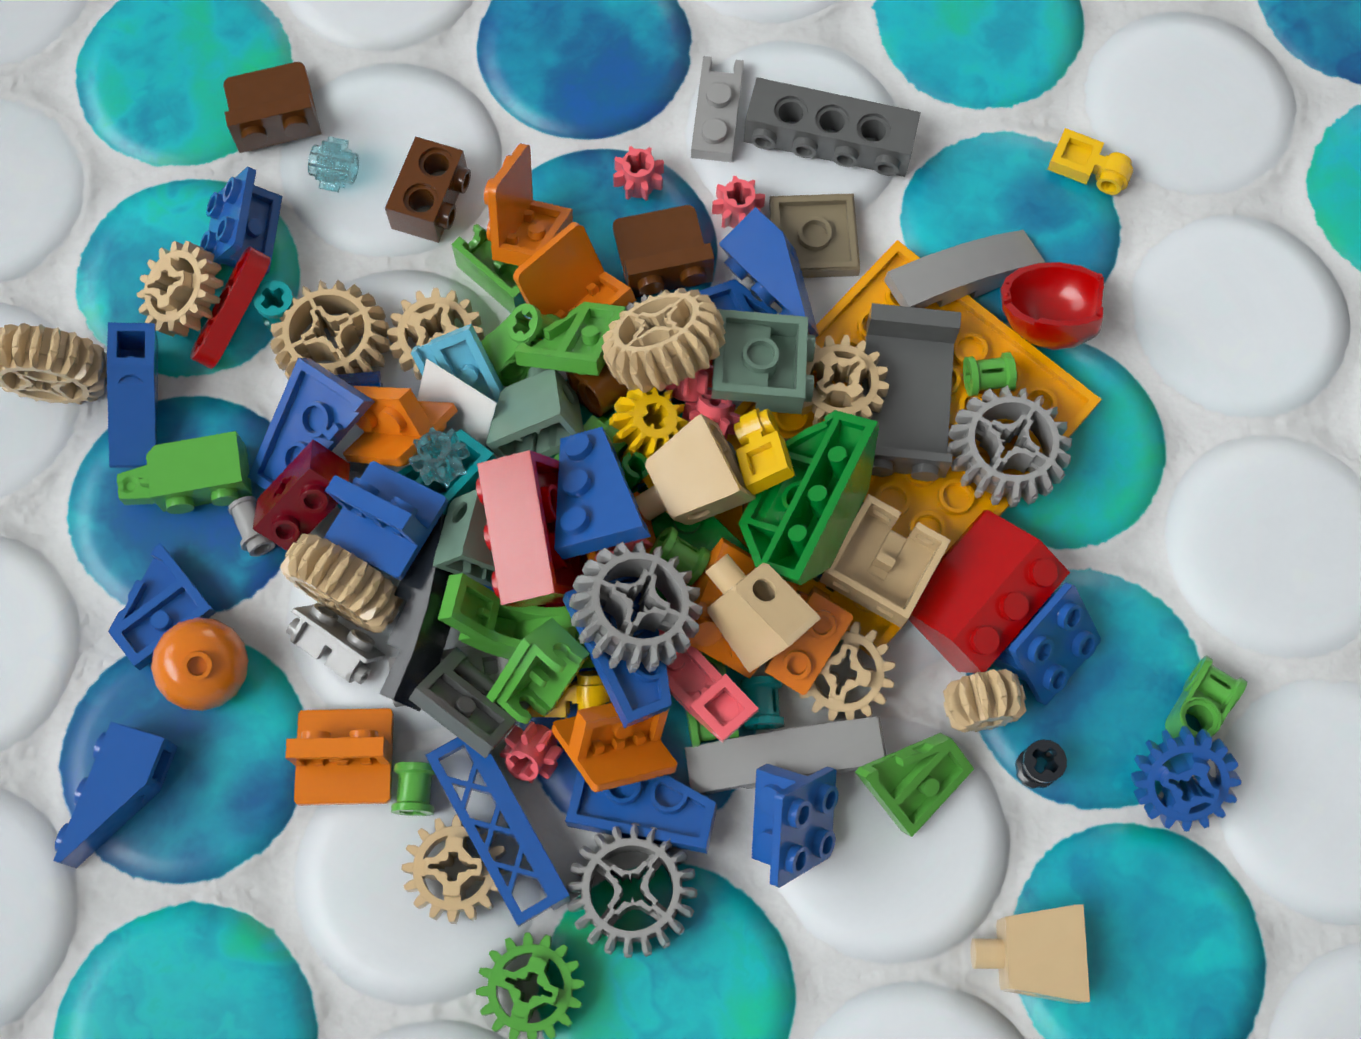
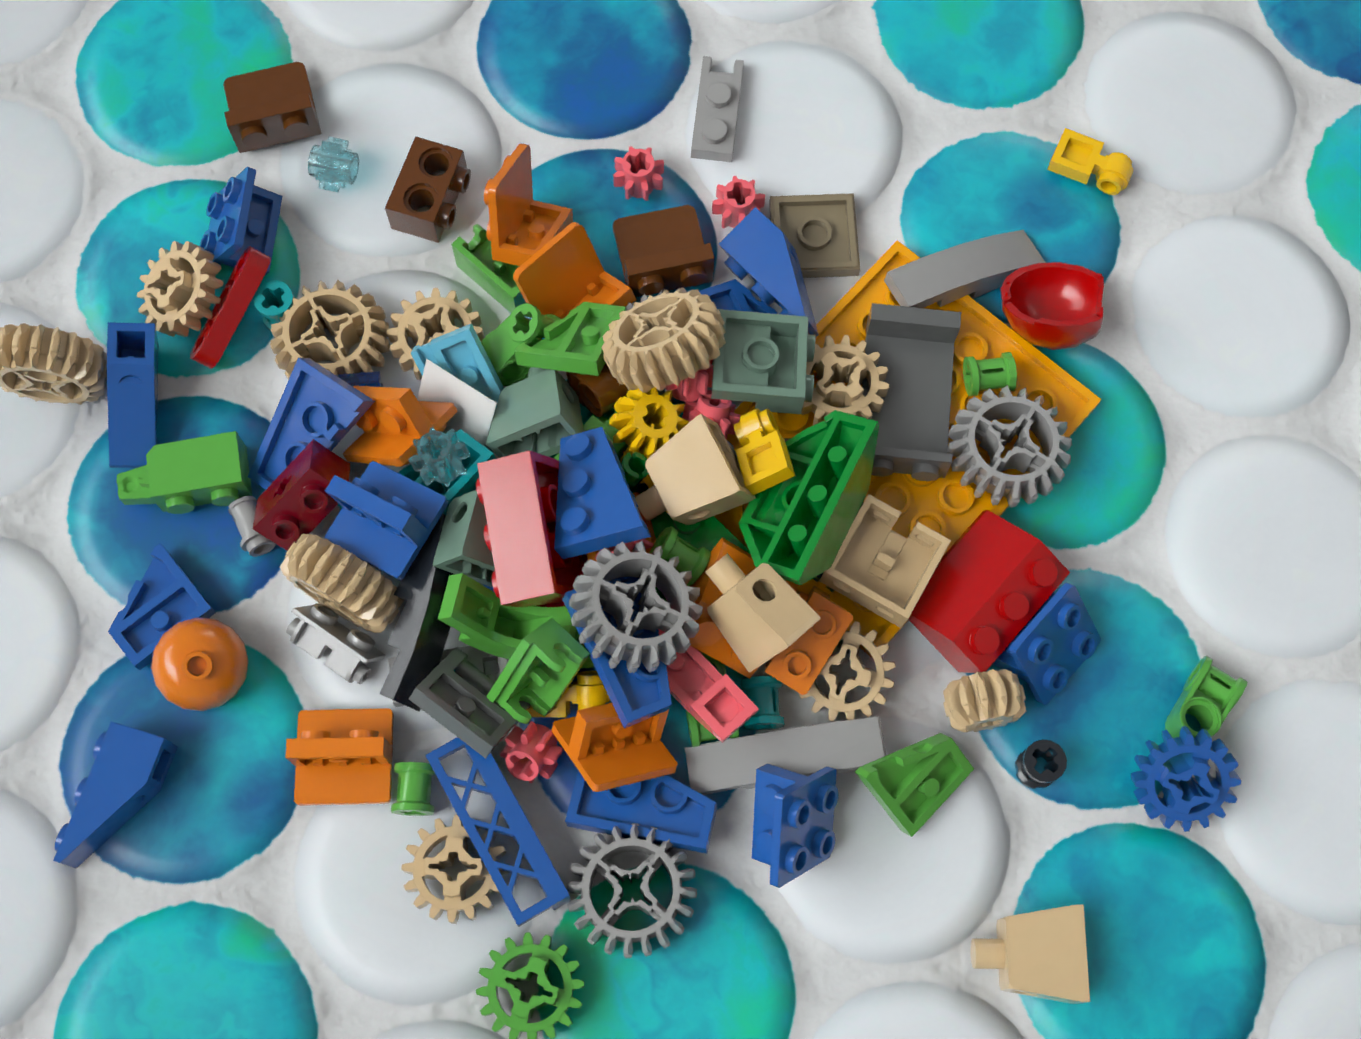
(820, 110): dark grey brick -> none

